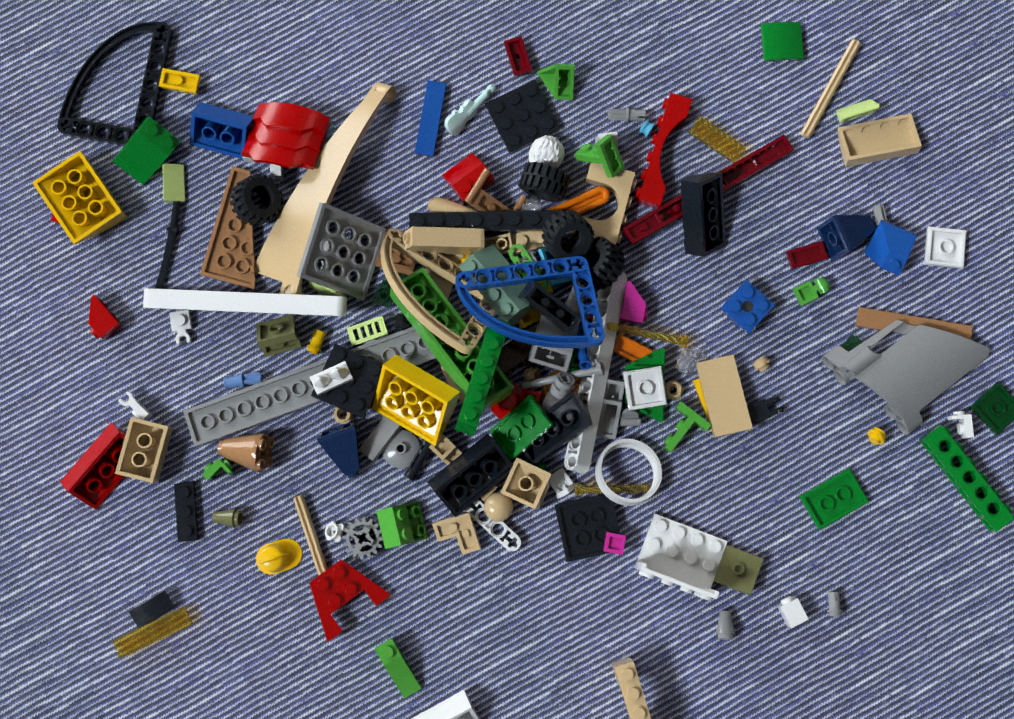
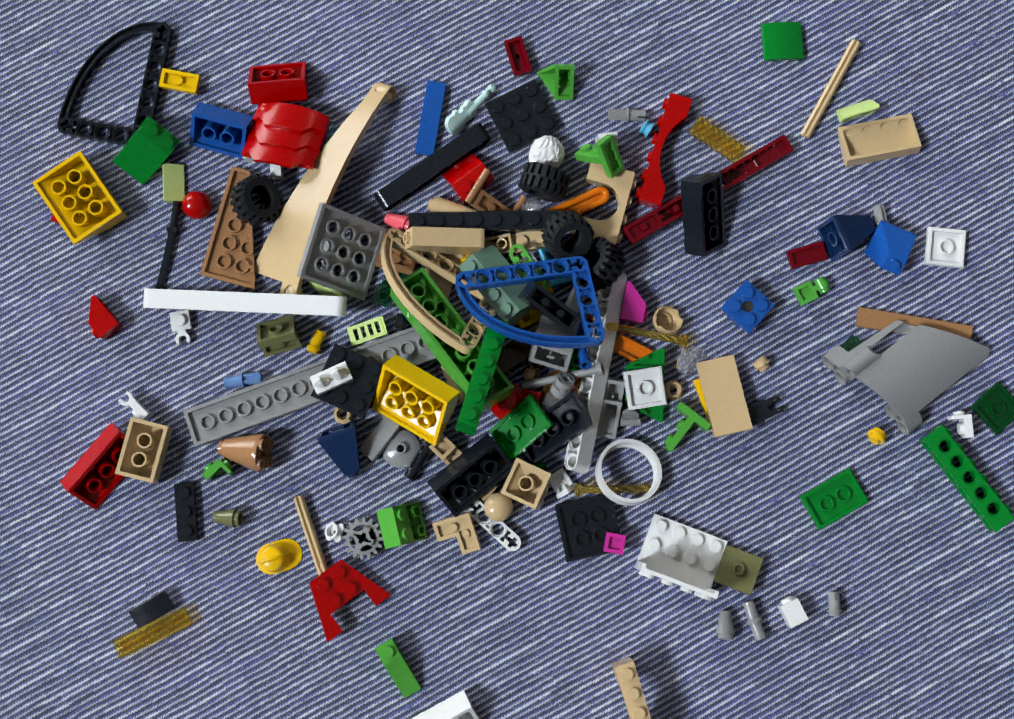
(197, 205): none -> red hair
(278, 83): none -> red slope
(397, 221): none -> coral cone
(432, 167): none -> black beam
(667, 320): none -> tan hair
(754, 620): none -> light grey pin

